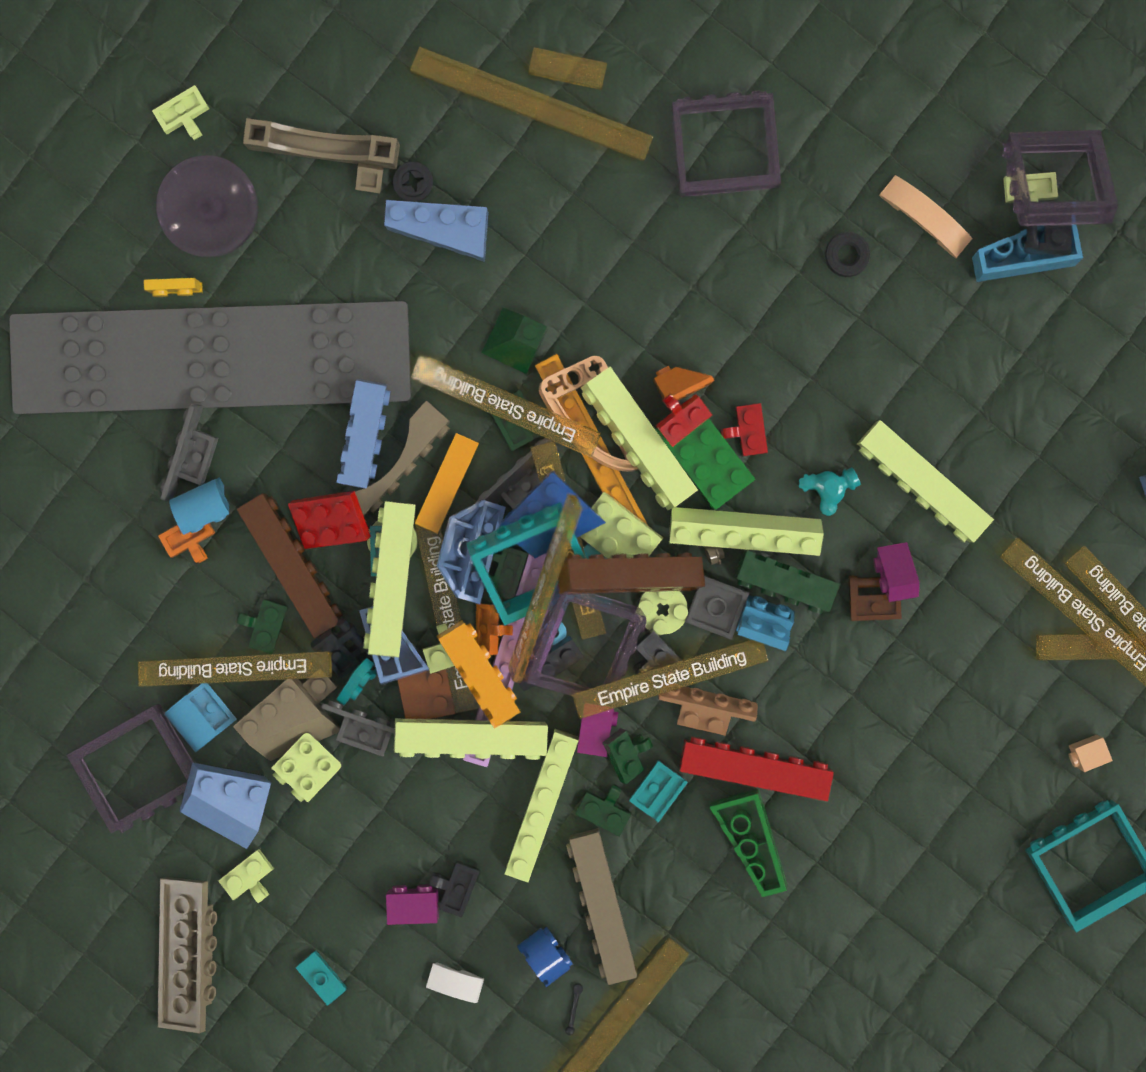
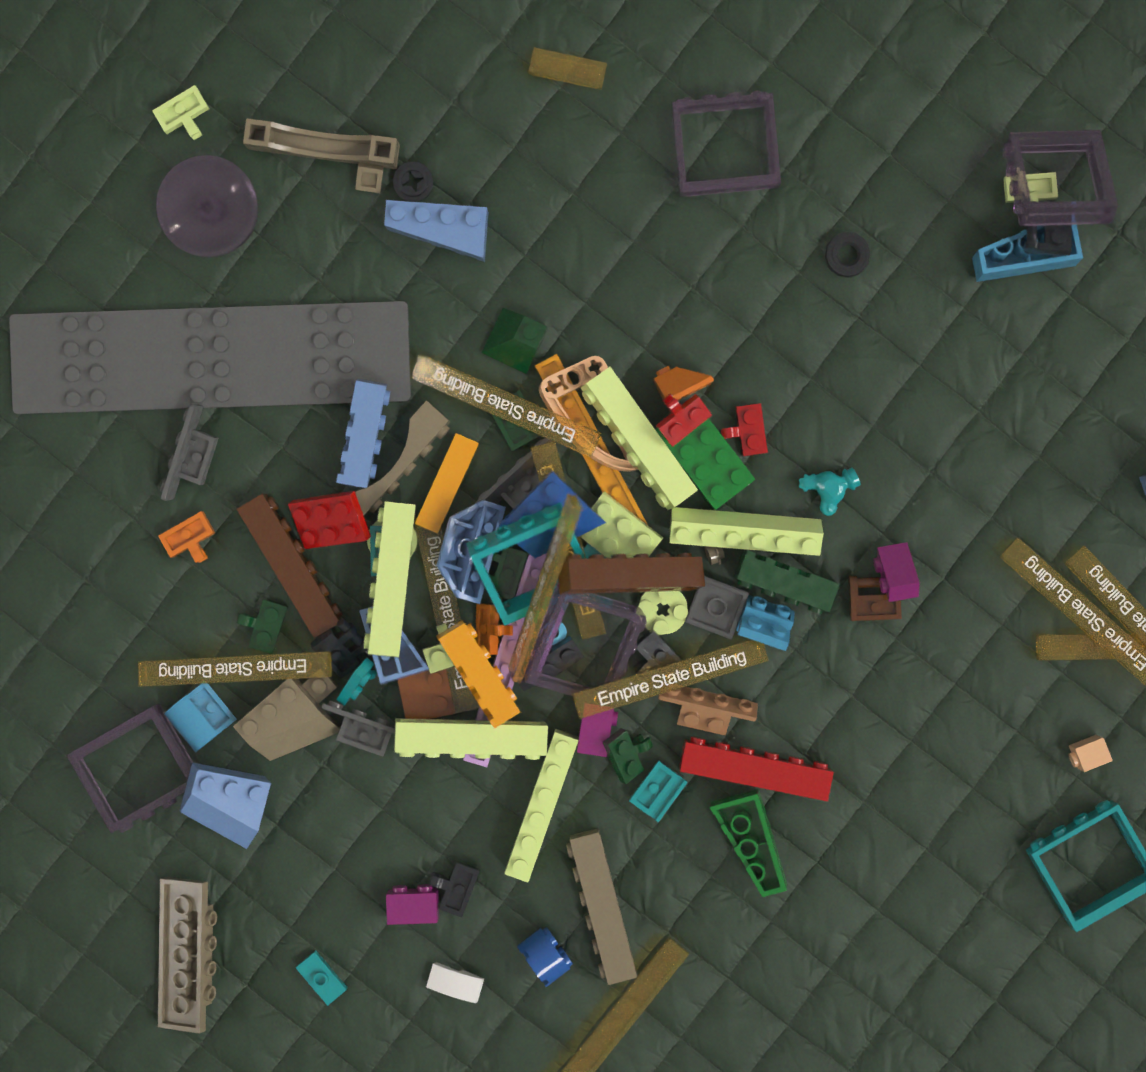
(178, 286): yellow plate -> none
(200, 506): dark azure brick -> none
(247, 876): yellowish green plate -> none
(306, 767): yellowish green bracket -> none
(531, 104): clear yellow plate -> none
(578, 989): black hinge -> none
(603, 811): dark green plate -> none
(925, 482): yellowish green brick -> none
(927, 215): light nougat slope -> none

